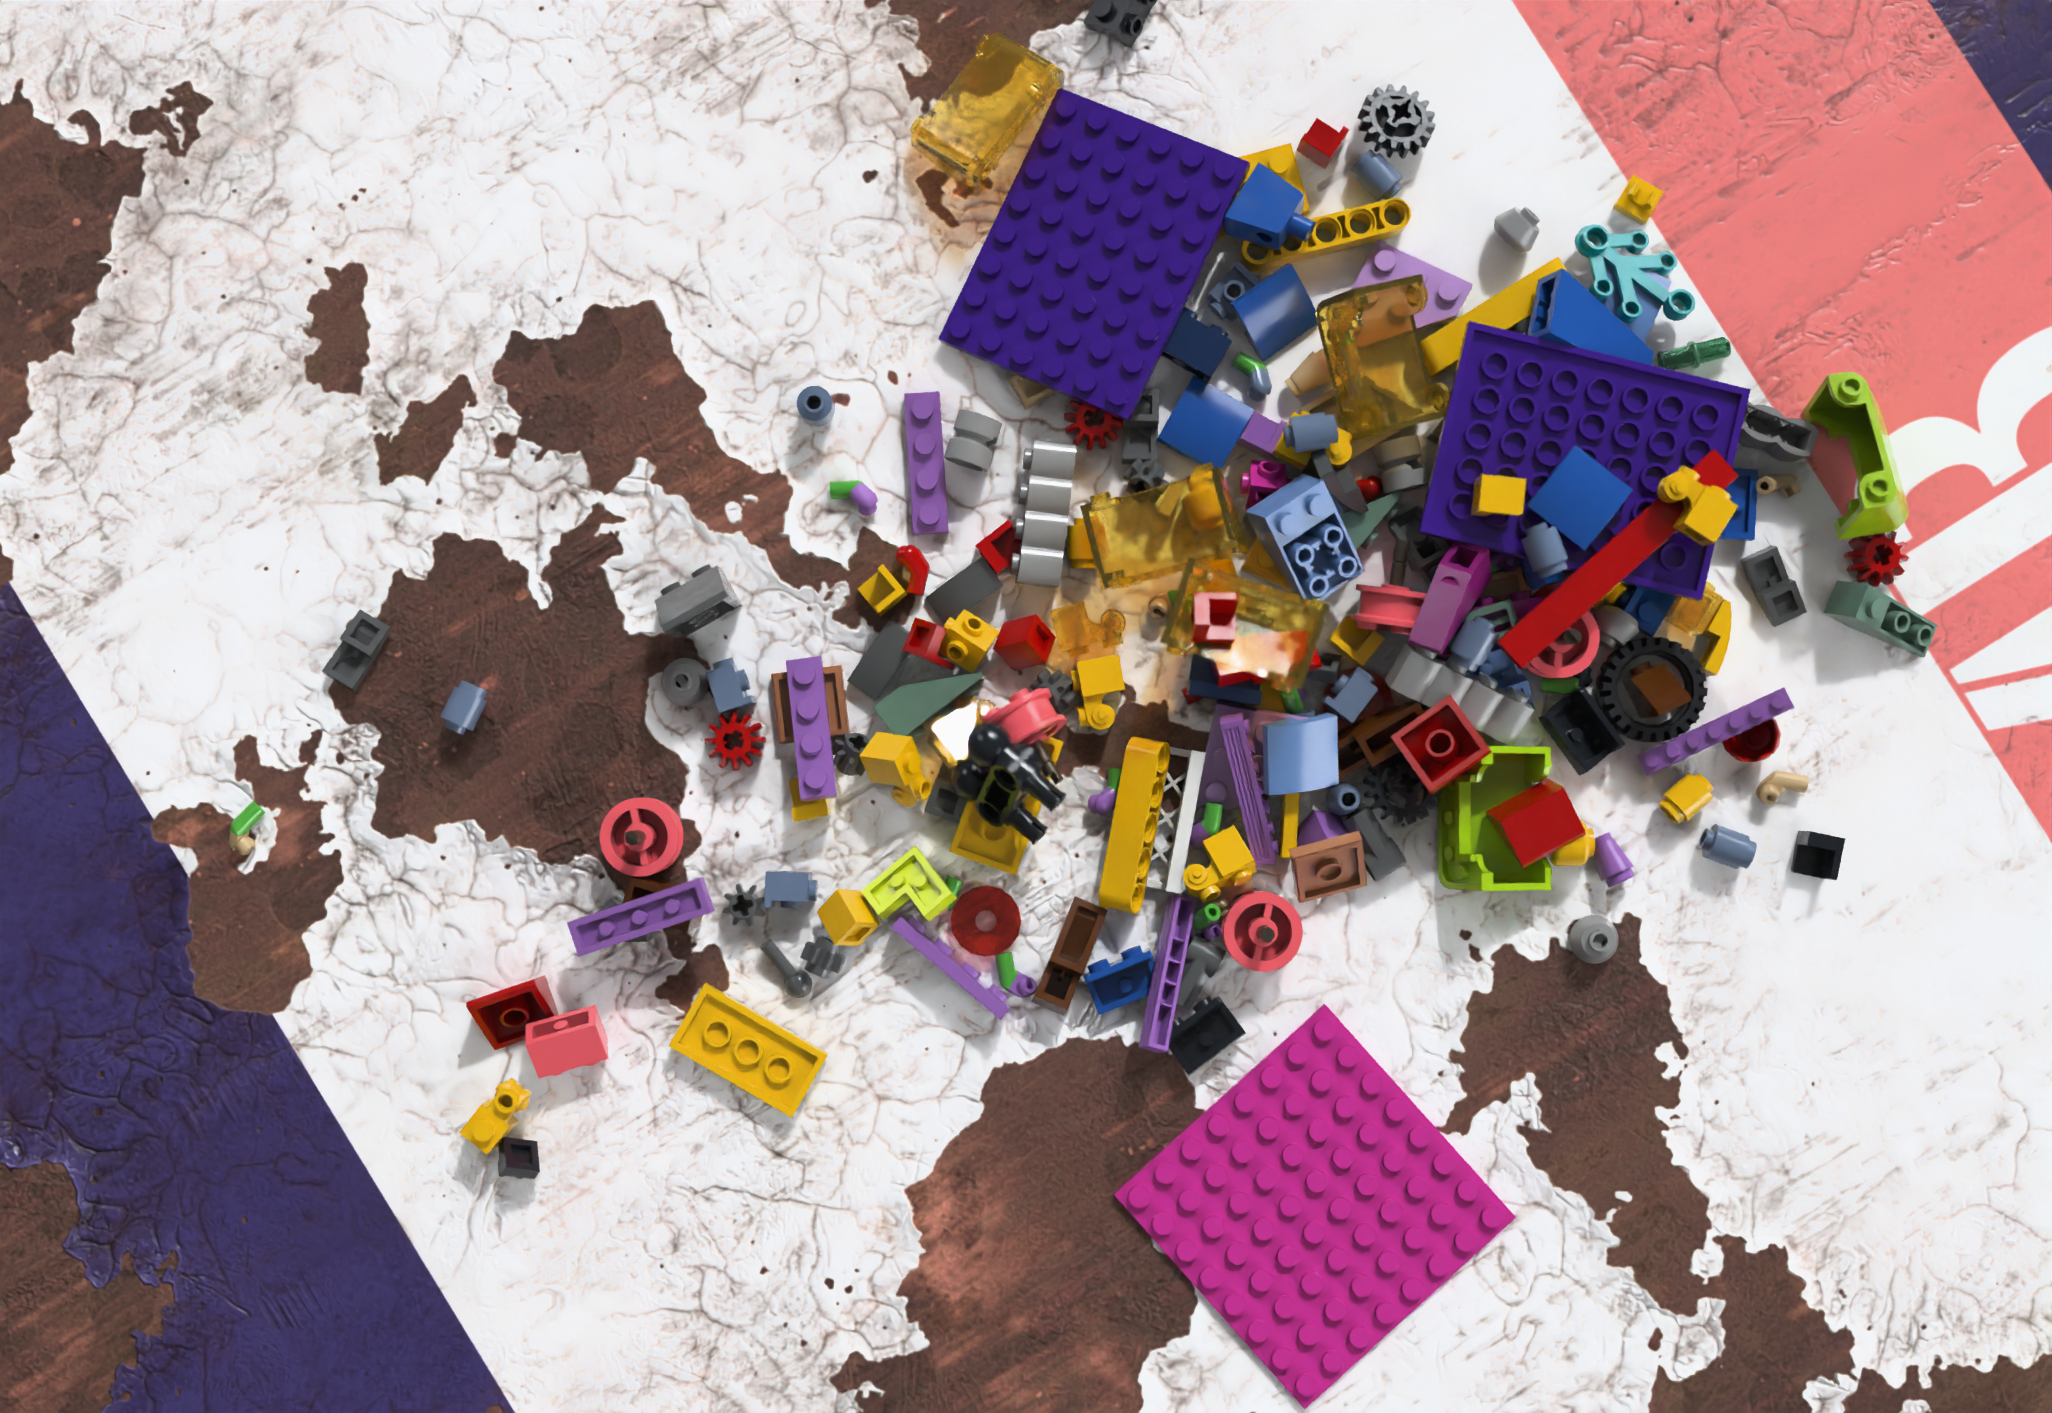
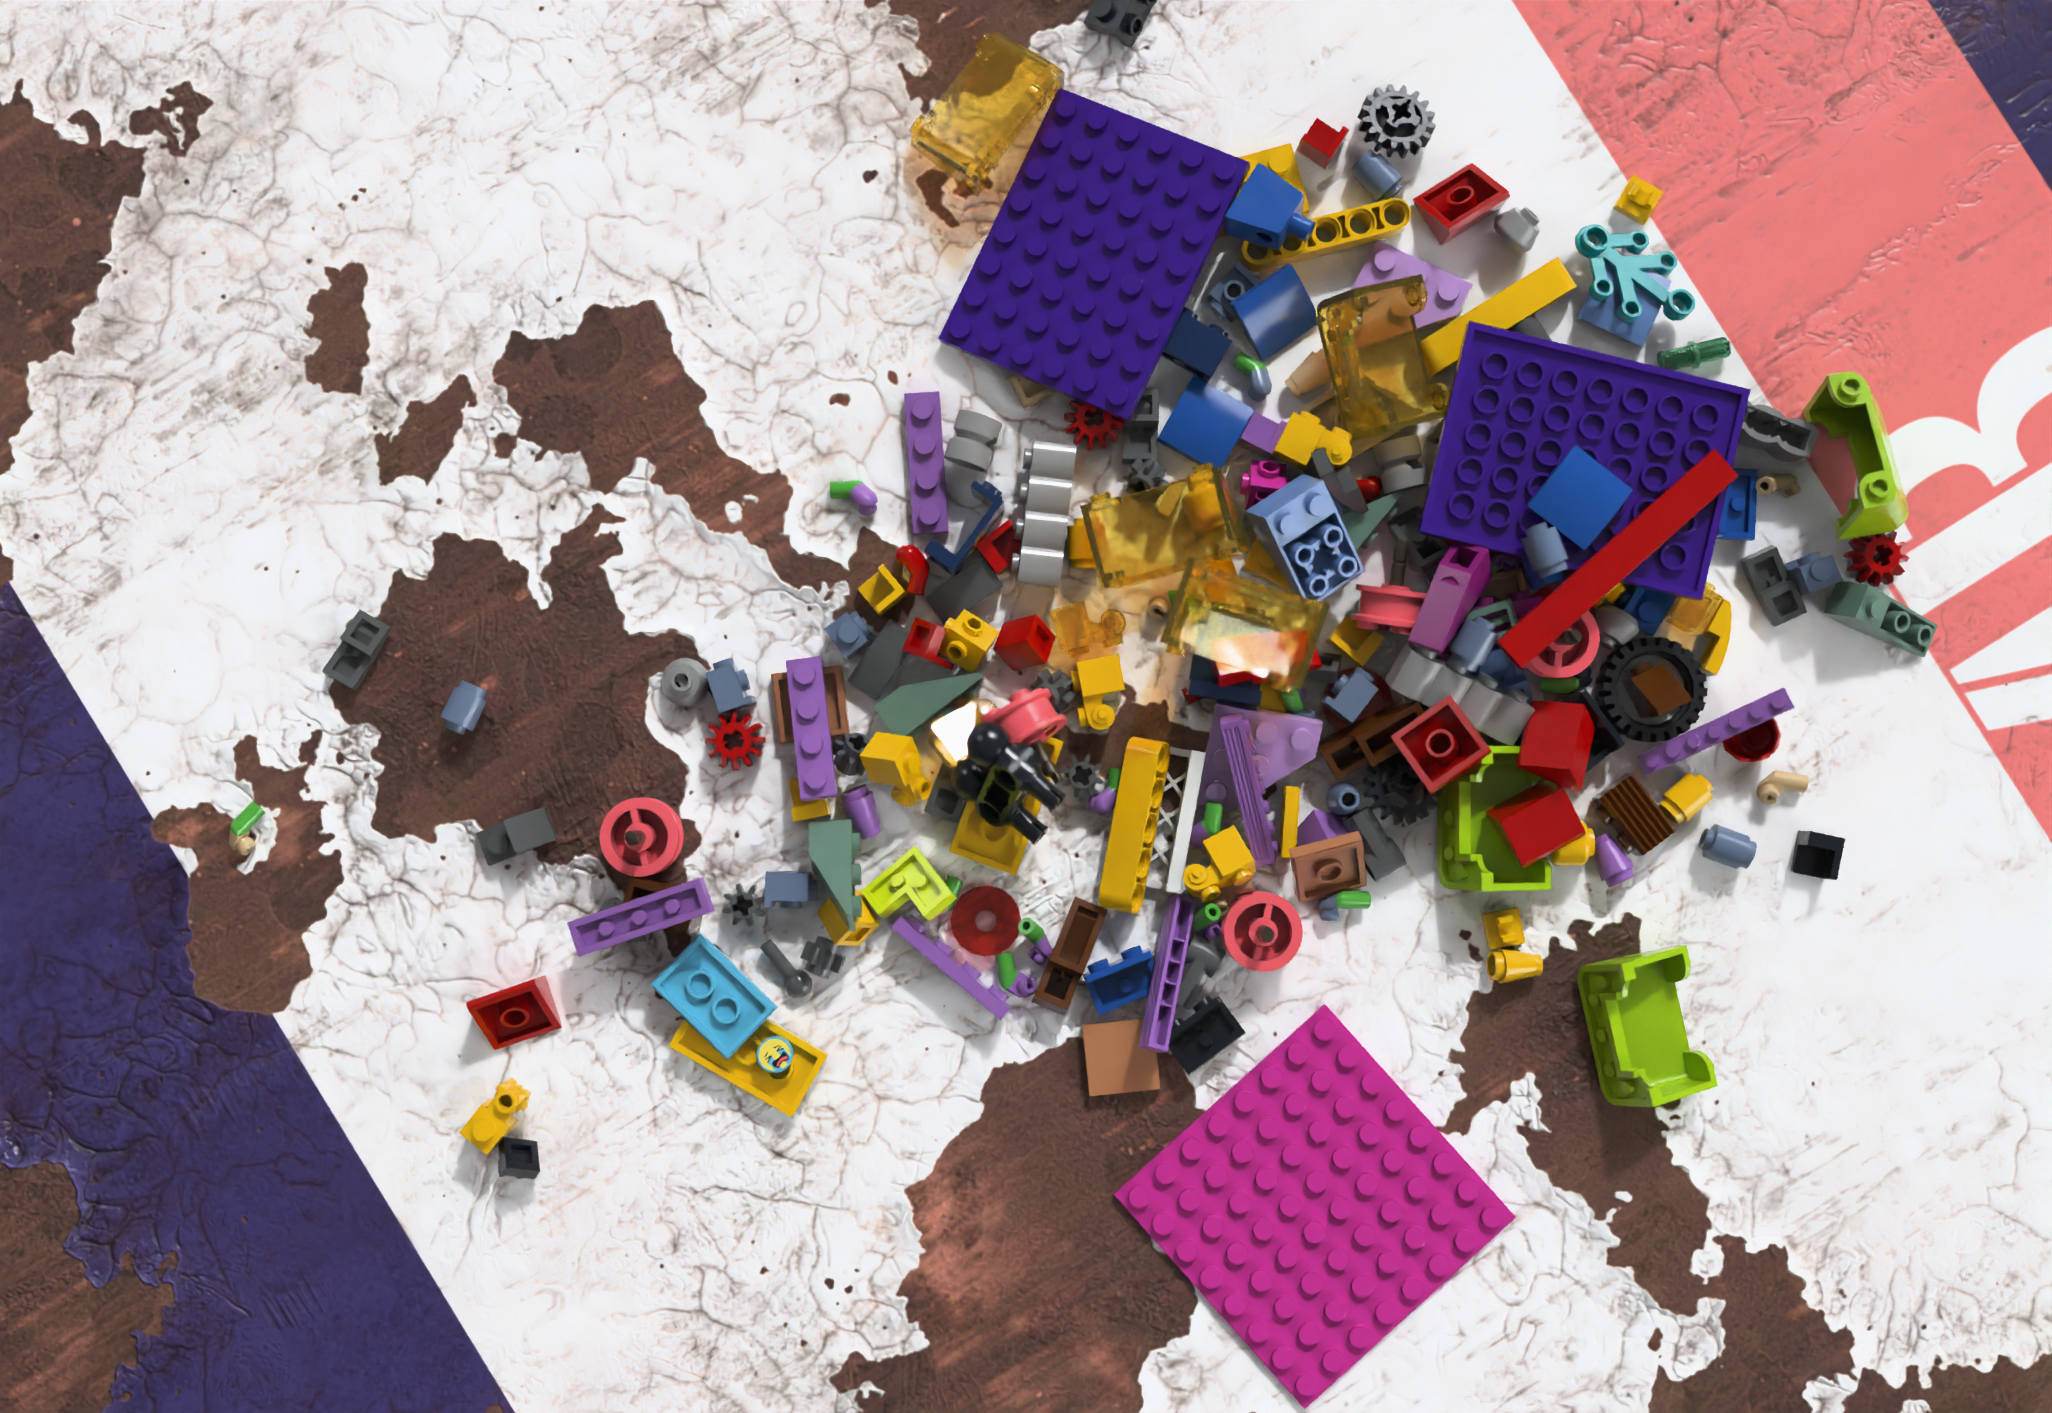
(516, 836): none -> dark grey slope
(566, 1041): coral brick -> none
(696, 603): slope -> none
(714, 996): none -> medium azure tile
(775, 1054): none -> tile
(823, 413): sand blue brick -> none
(832, 859): none -> sand green slope
(850, 634): none -> sand blue brick
(861, 809): none -> medium lavender cone
(953, 563): none -> dark blue panel
(1036, 935): none -> arm
(1084, 765): none -> dark grey gear
(1116, 1061): none -> nougat tile
(1213, 617): panel -> none
(1300, 754): medium blue slope -> none
(1310, 432): sand blue brick -> none
(1343, 900): none -> arm
(1460, 202): none -> red slope
(1498, 495): yellow panel -> none
(1503, 928): none -> yellow tile
(1512, 965): none -> yellow cone
(1557, 743): none -> red slope
(1573, 316): blue slope -> none
(1593, 939): light grey cone -> none
(1632, 815): none -> reddish brown brick
(1641, 1029): none -> lime windscreen
(1705, 507): yellow brick -> none
(1813, 572): none -> sand blue brick

